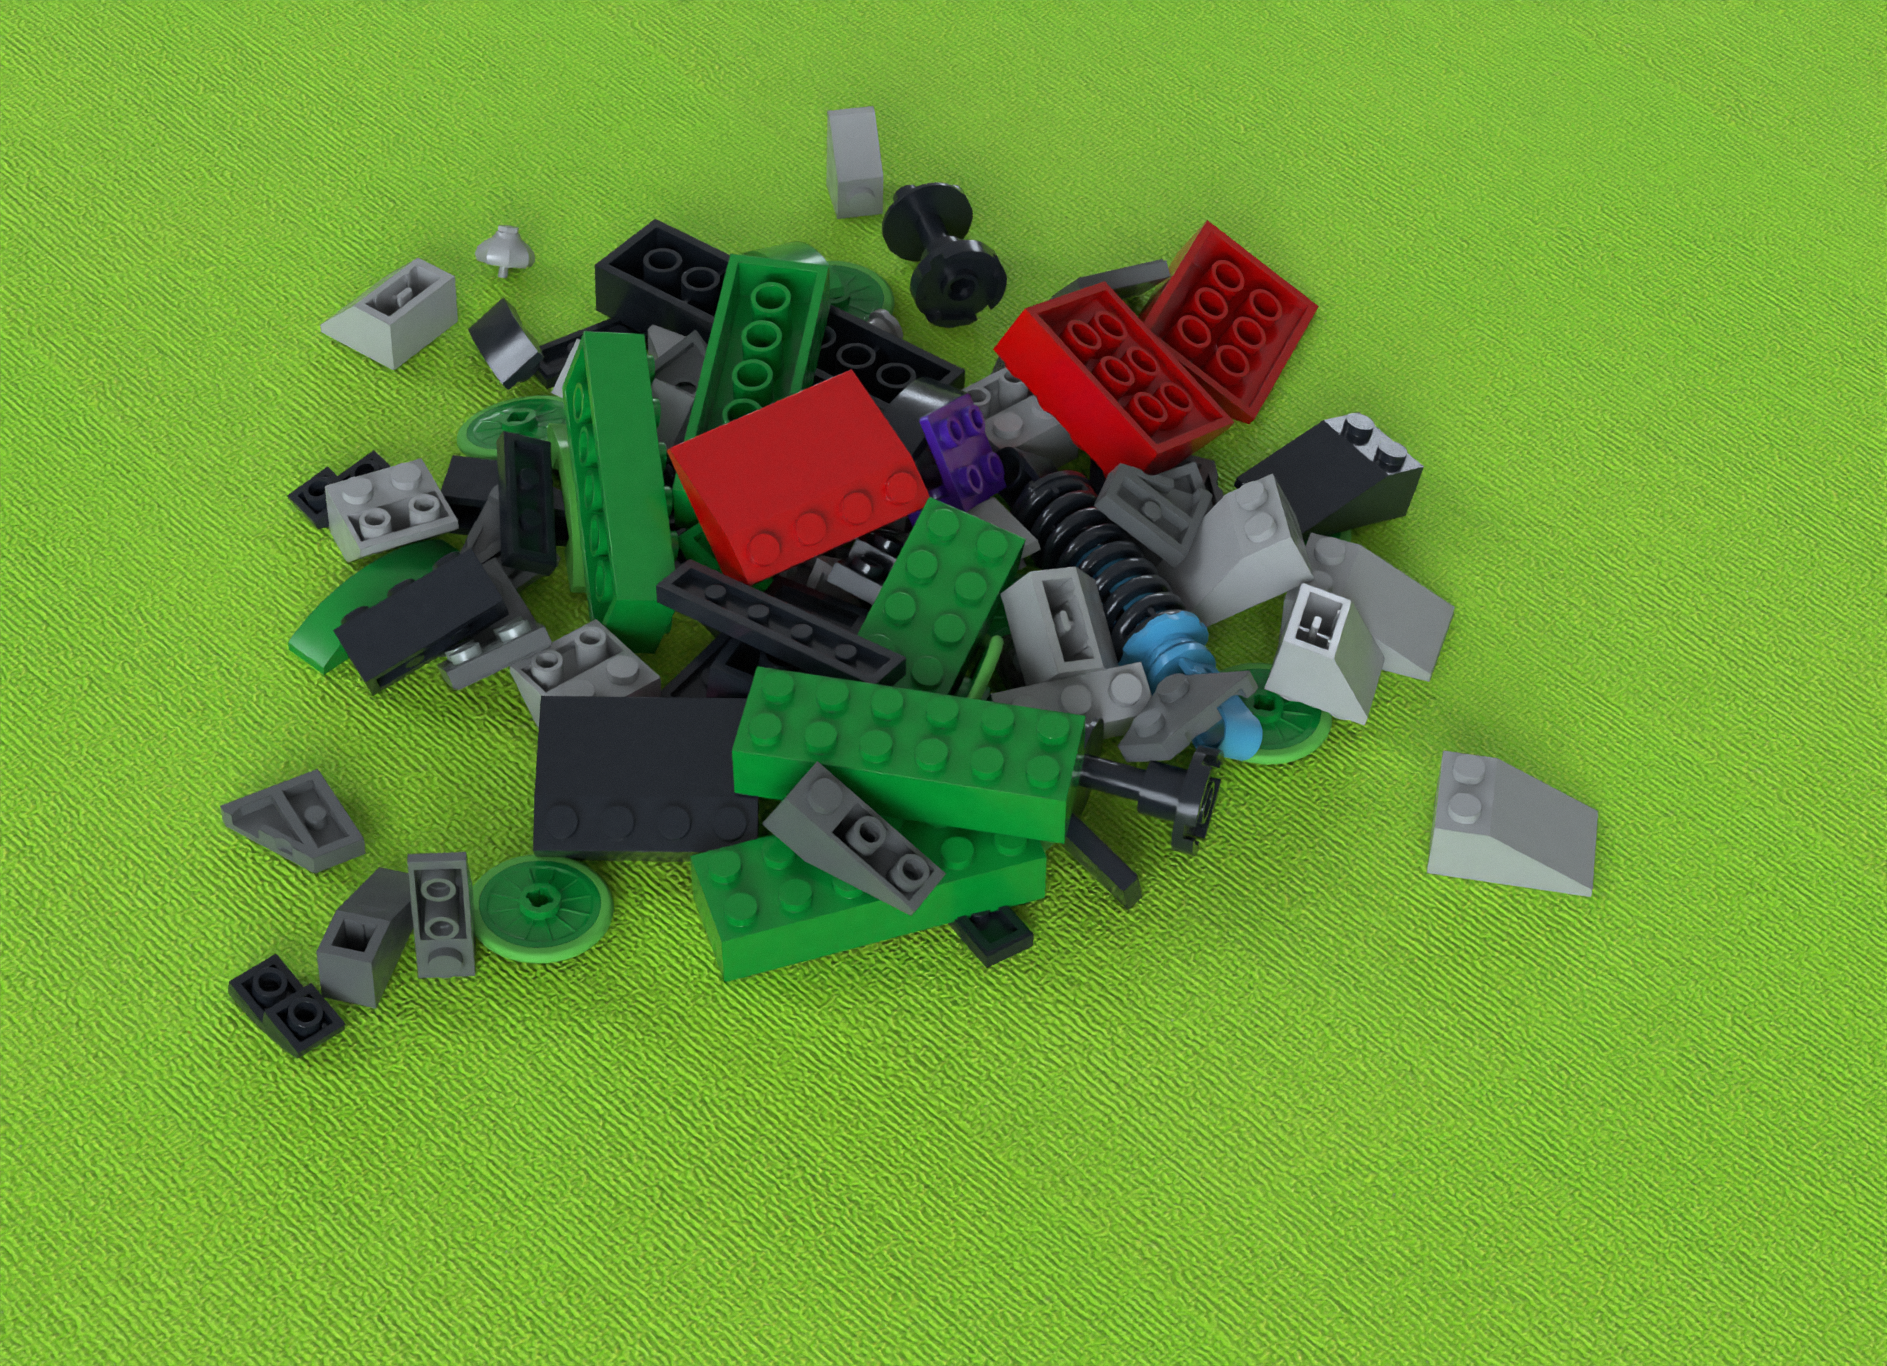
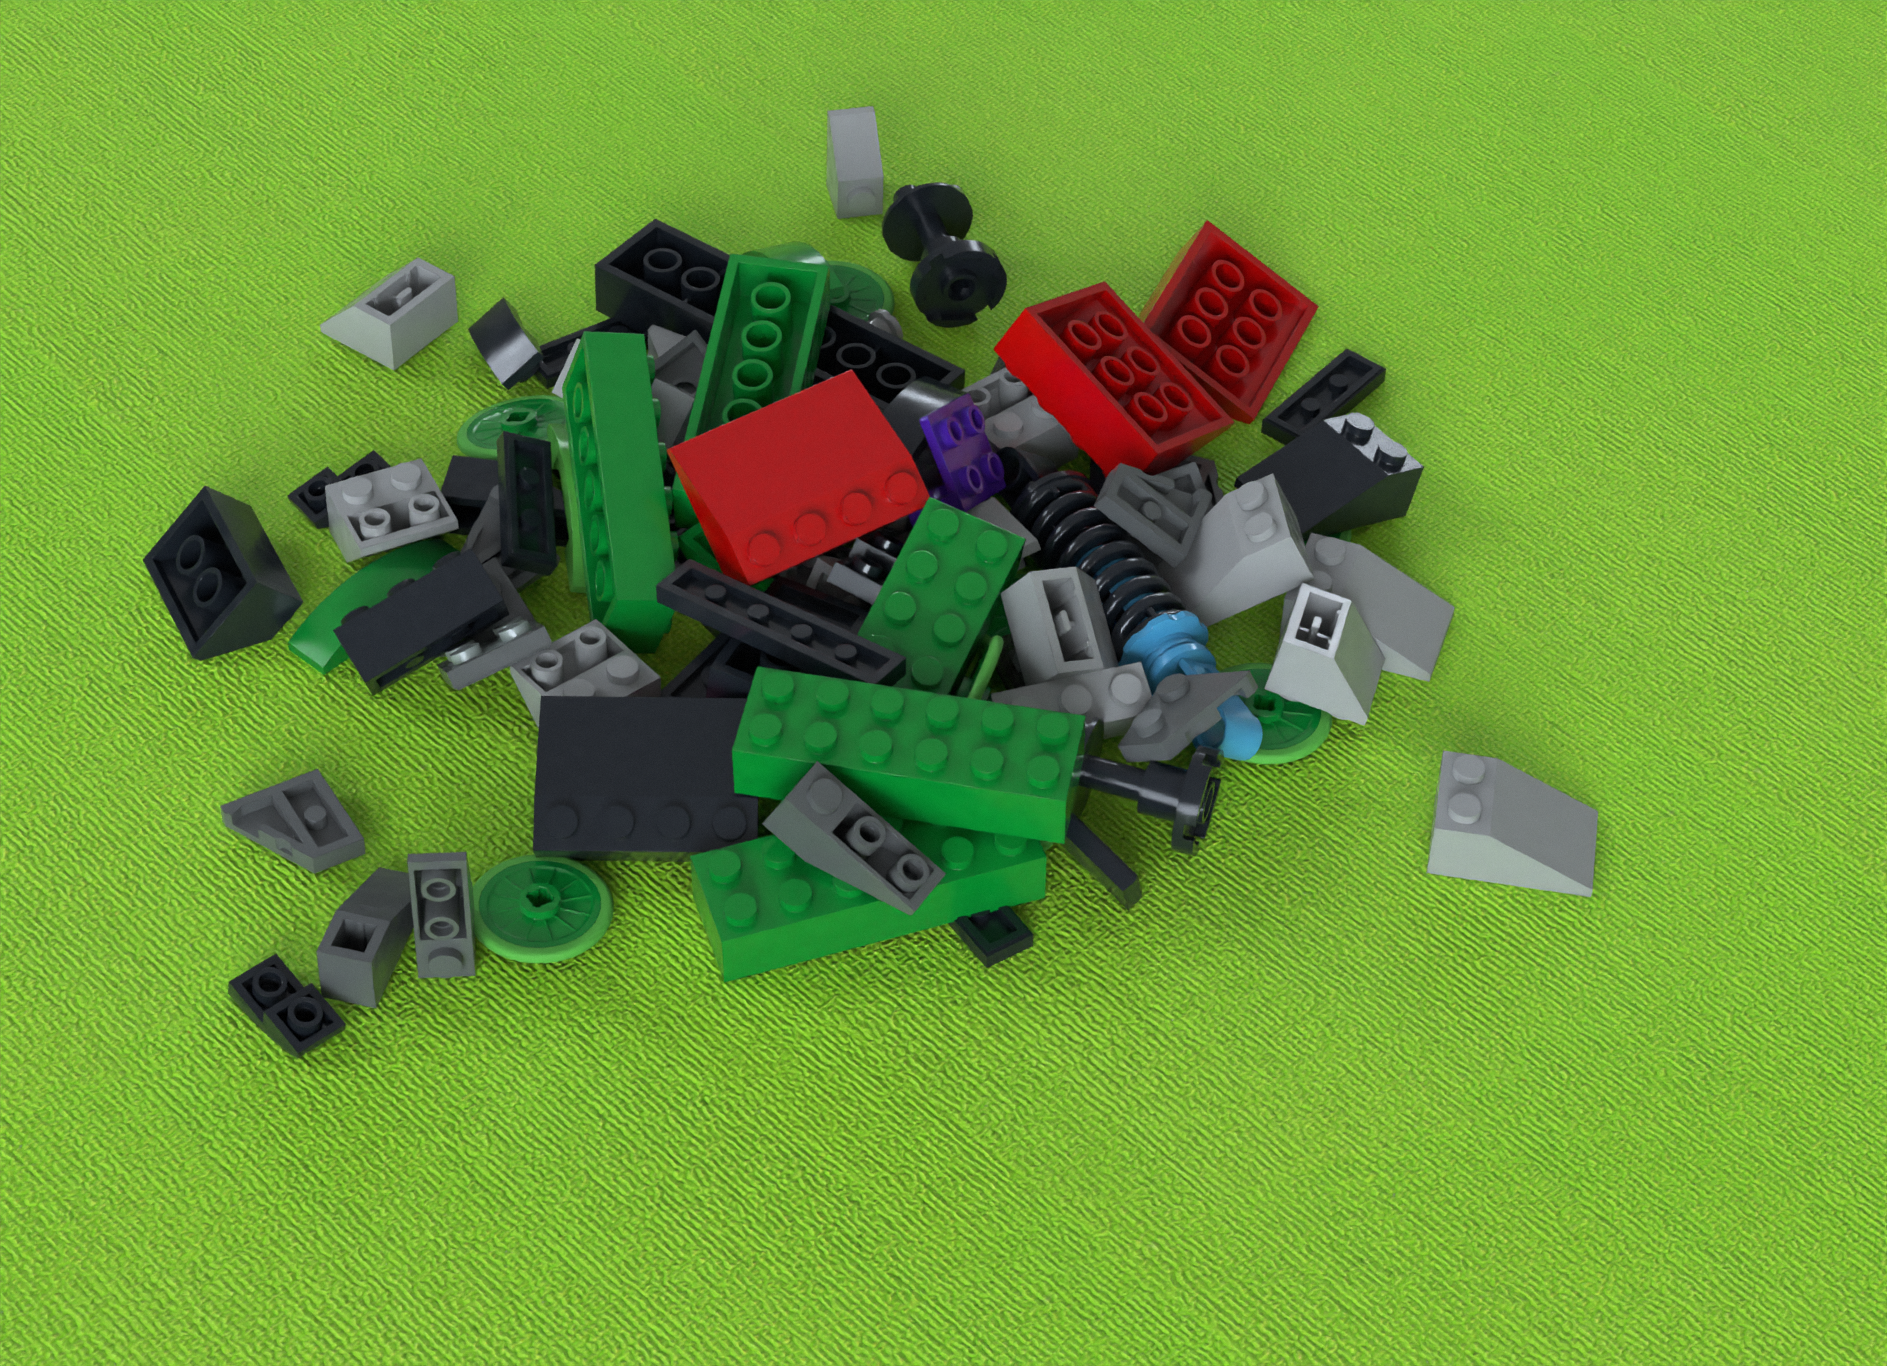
(221, 577): none -> black slope
(505, 250): light grey piece -> none
(1126, 281): dark grey tile -> none
(1325, 396): none -> black tile

